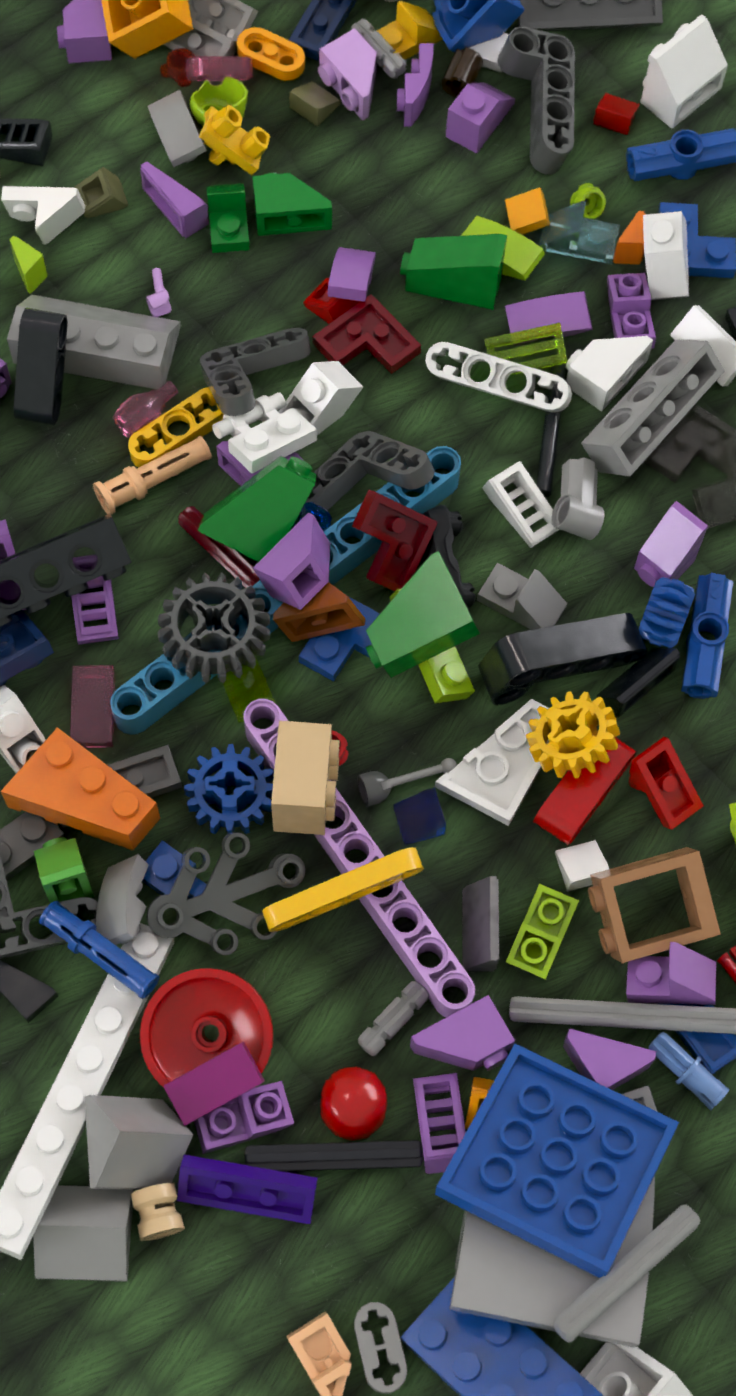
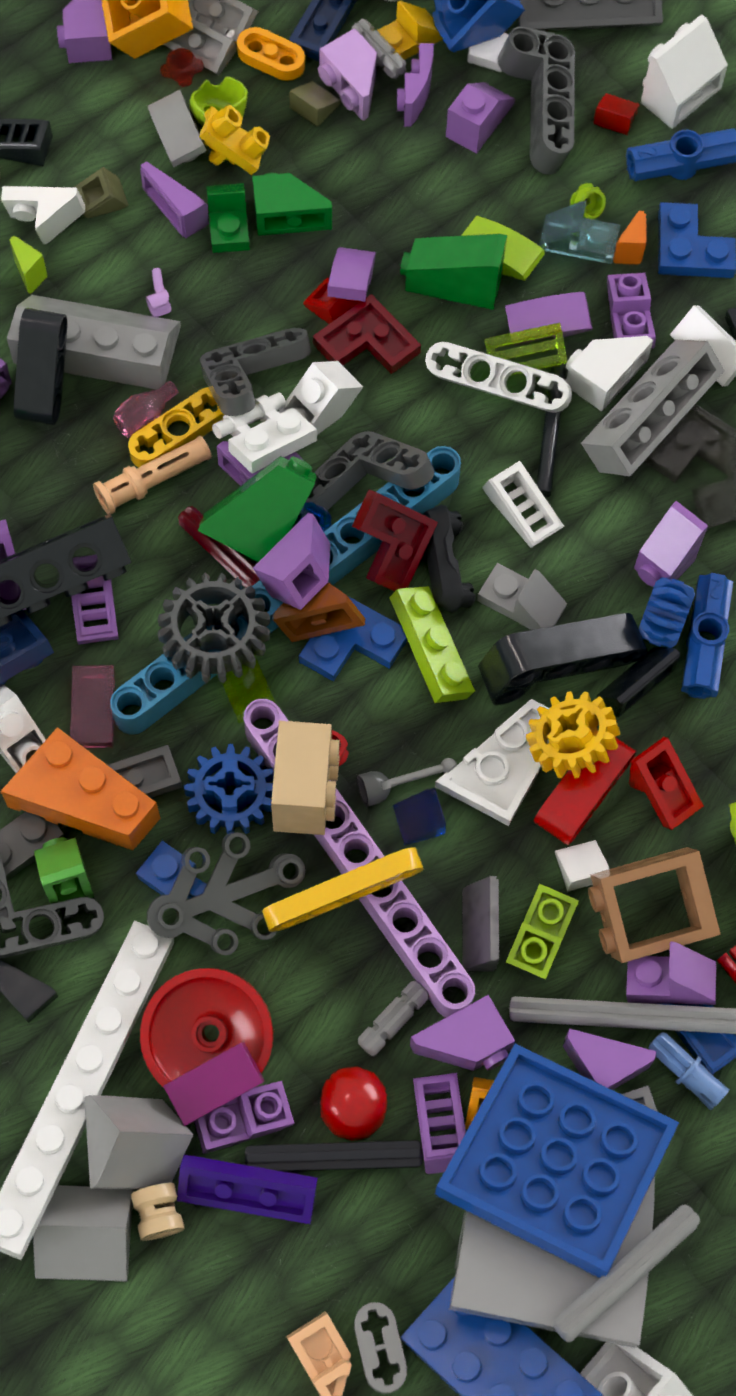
(85, 939): blue pin -> none
(118, 905): light grey slope -> none
(218, 67): clear pink beam -> none
(420, 620): green slope -> none
(461, 71): dark brown piece -> none
(527, 211): light orange tile -> none
(577, 507): light grey piece -> none
(666, 255): white slope -> none

